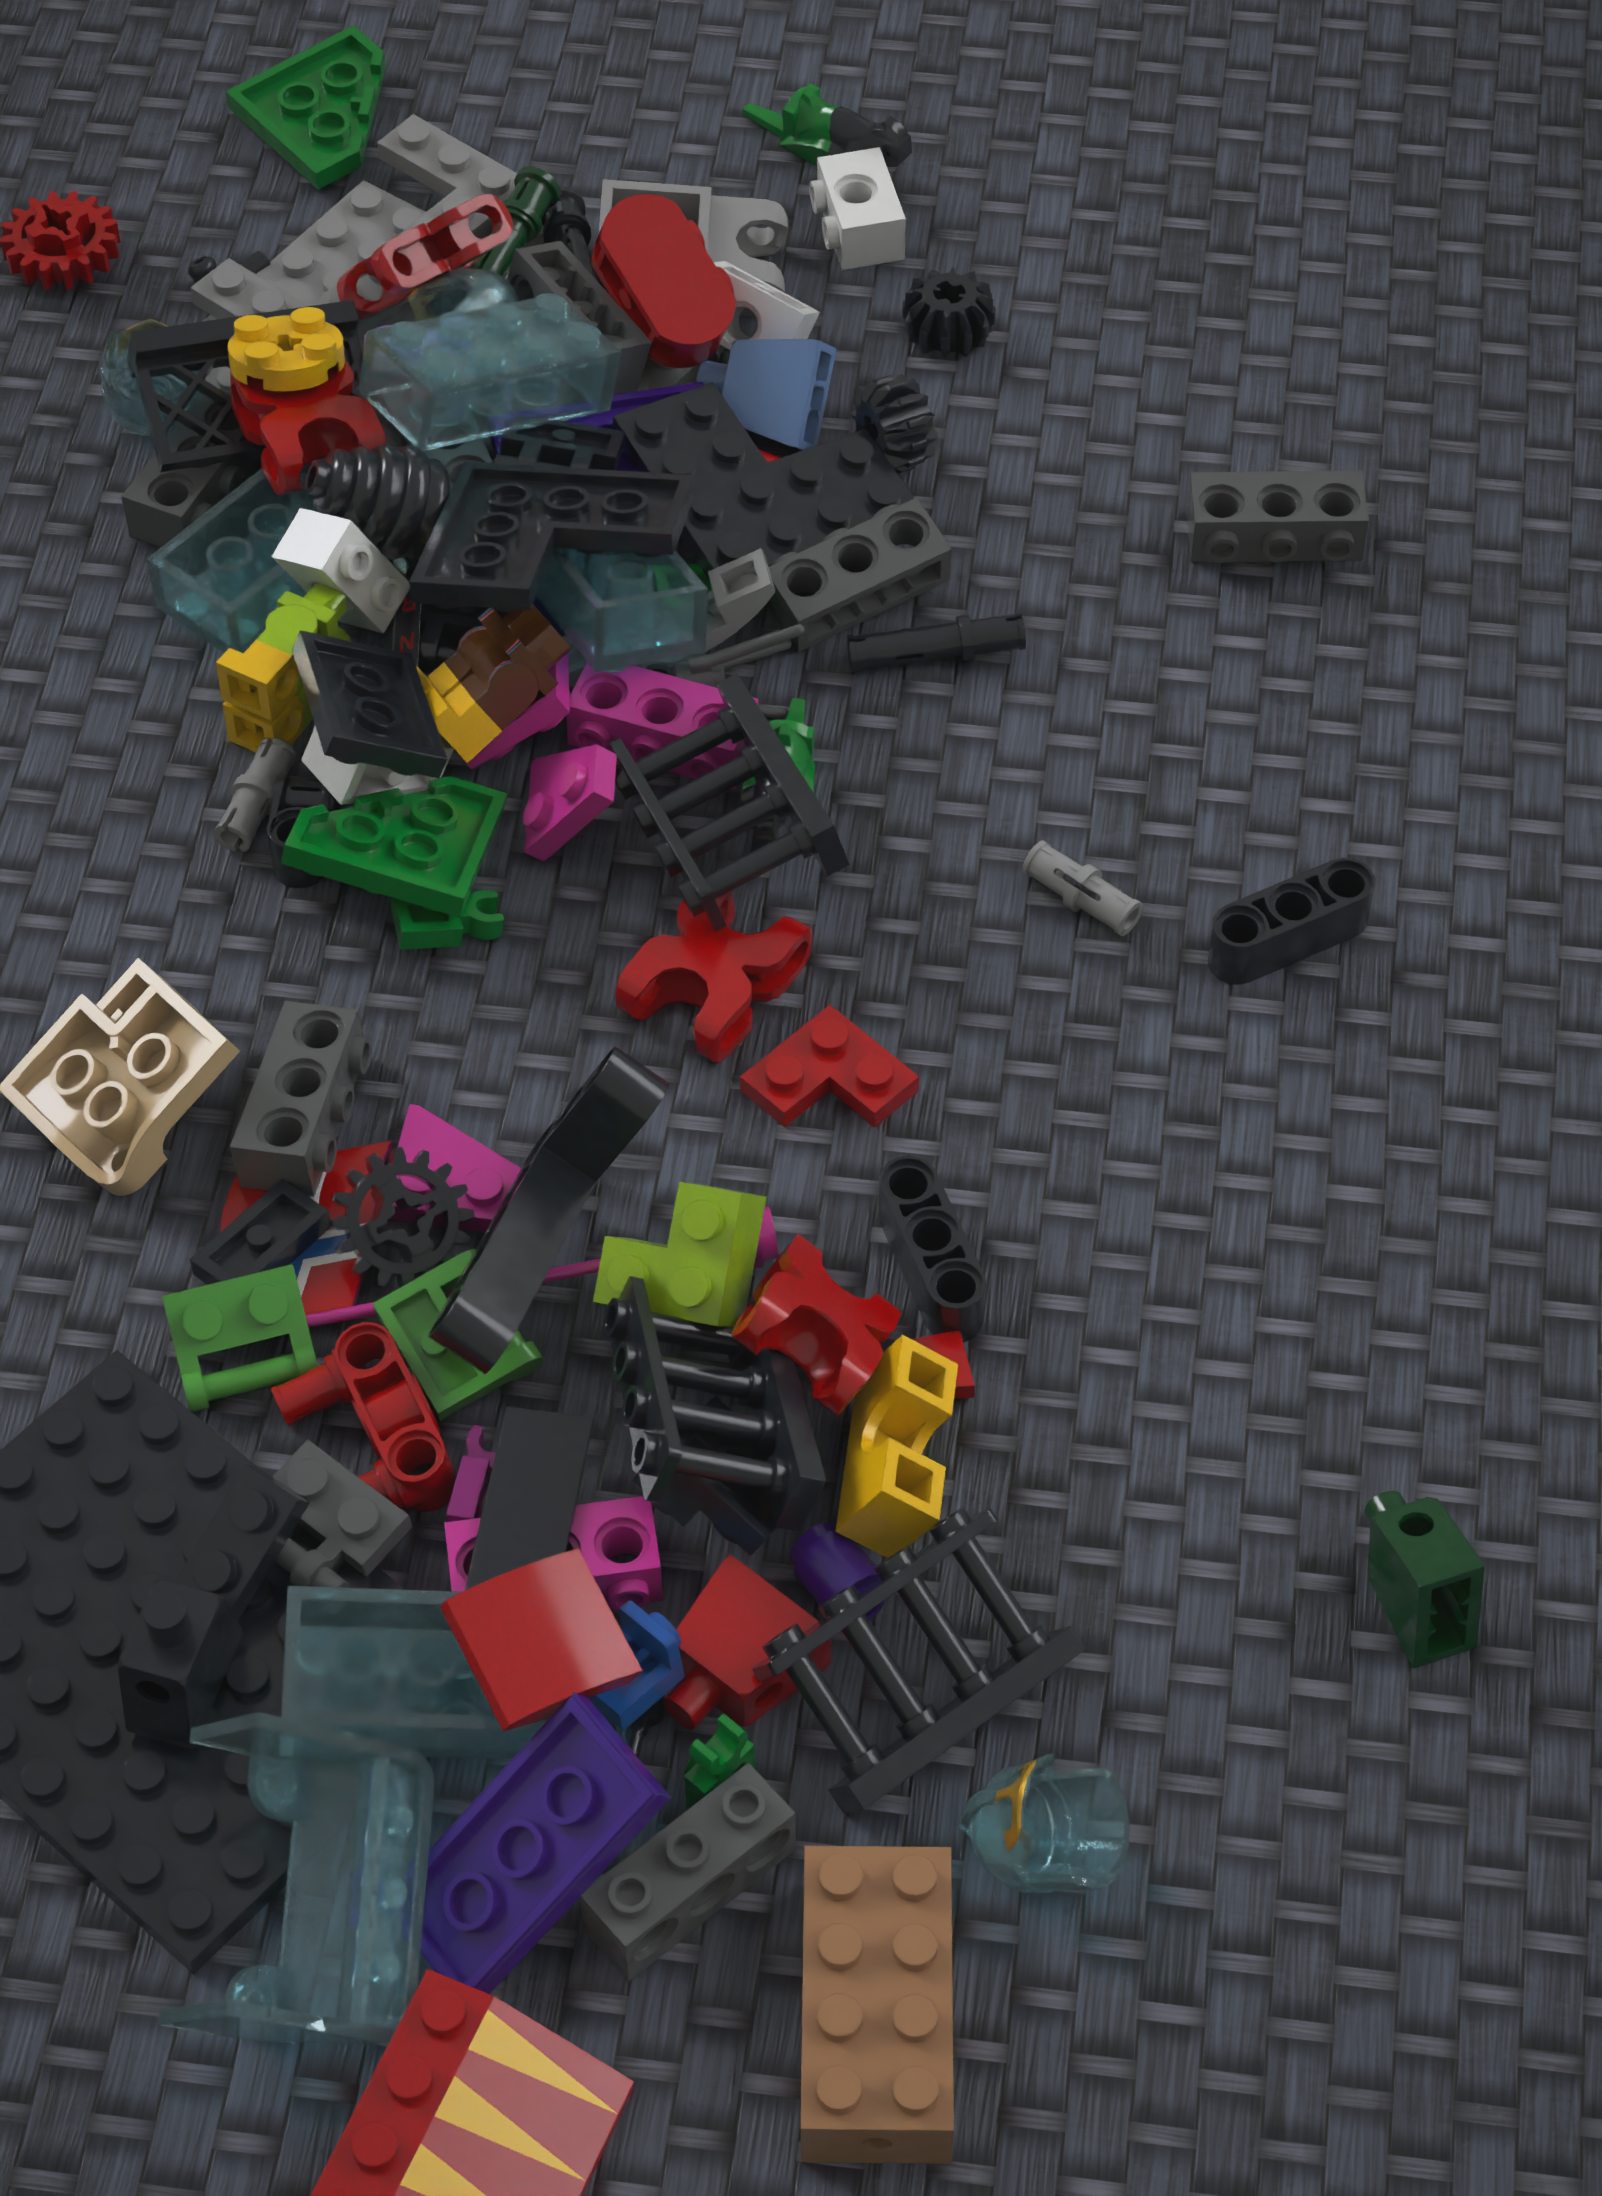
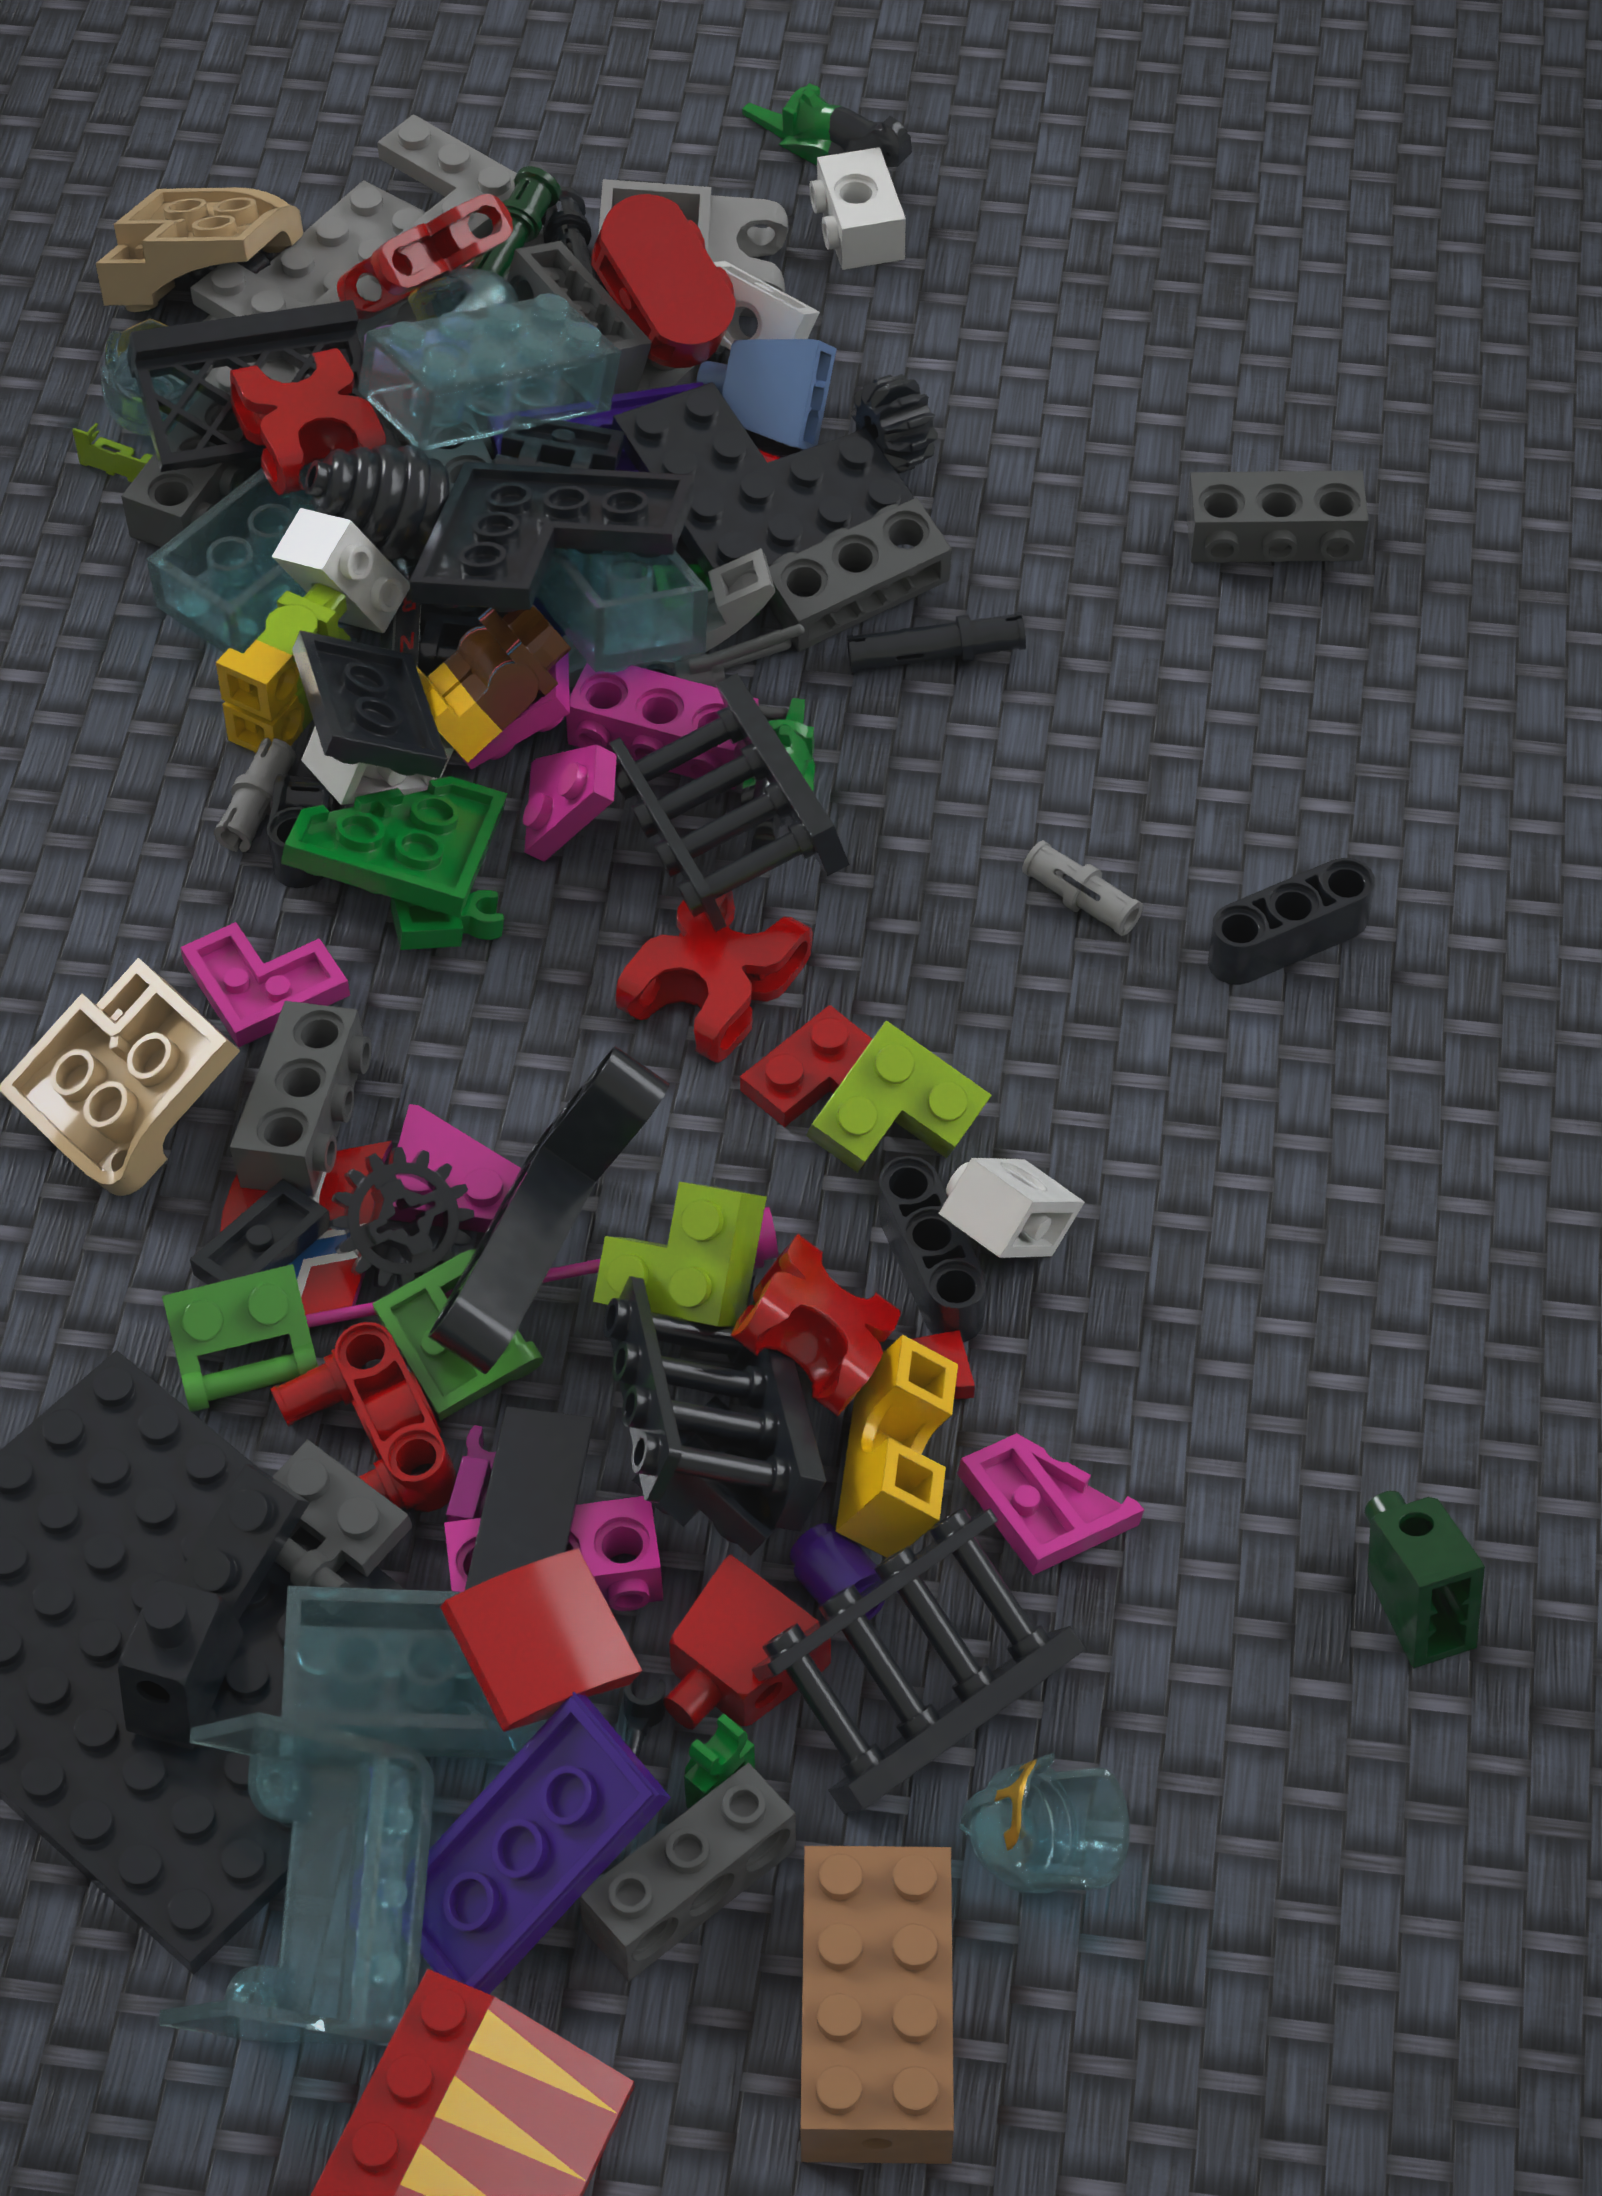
(60, 240): red gear -> none
(106, 460): none -> lime piece
(190, 231): none -> tan slope
(251, 992): none -> dark pink plate
(286, 349): yellow plate -> none
(316, 105): green plate -> none
(658, 1654): blue bracket -> none
(901, 1085): none -> lime brick
(948, 312): black gear -> none
(1010, 1207): none -> white brick
(1042, 1502): none -> dark pink wing

